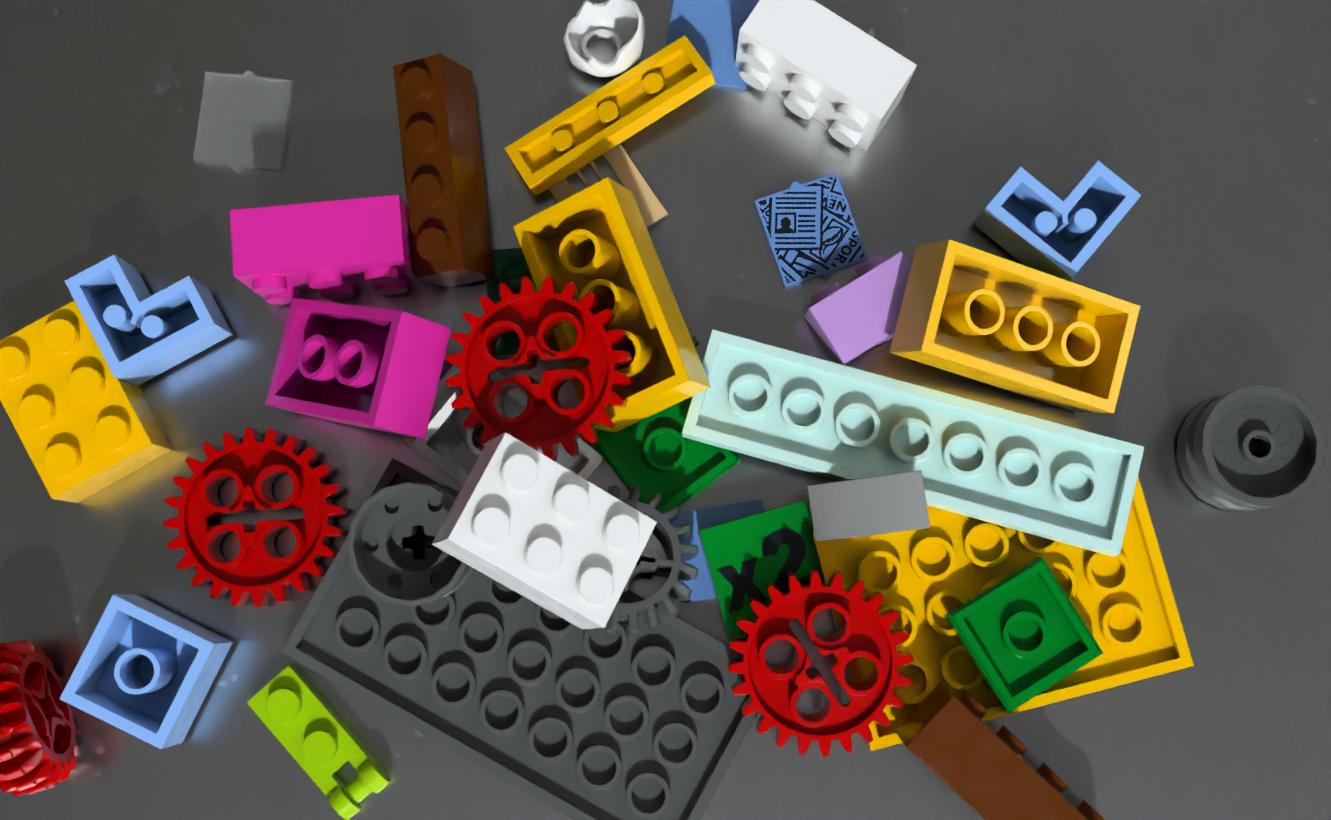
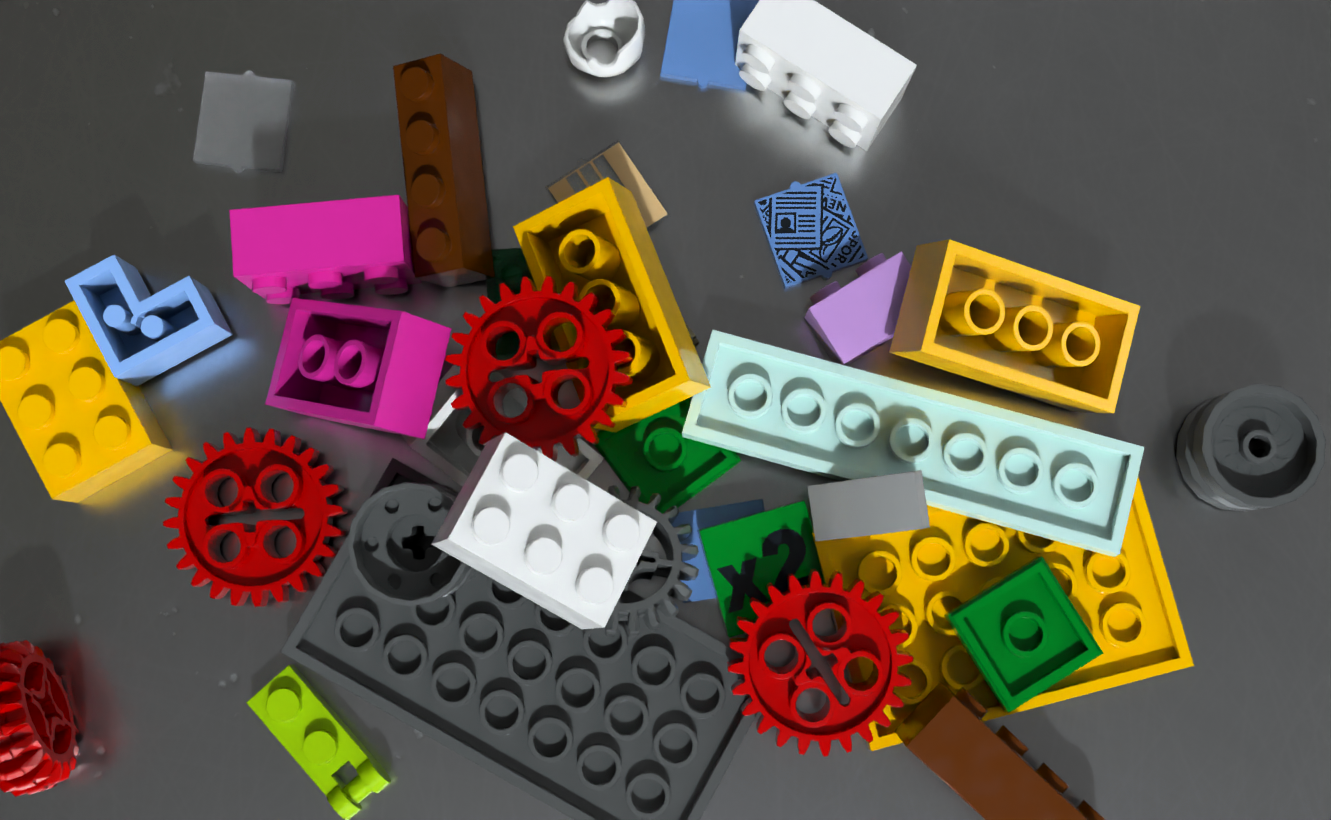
(146, 670): light blue brick -> none
(610, 115): yellow plate -> none
(1055, 232): light blue brick -> none

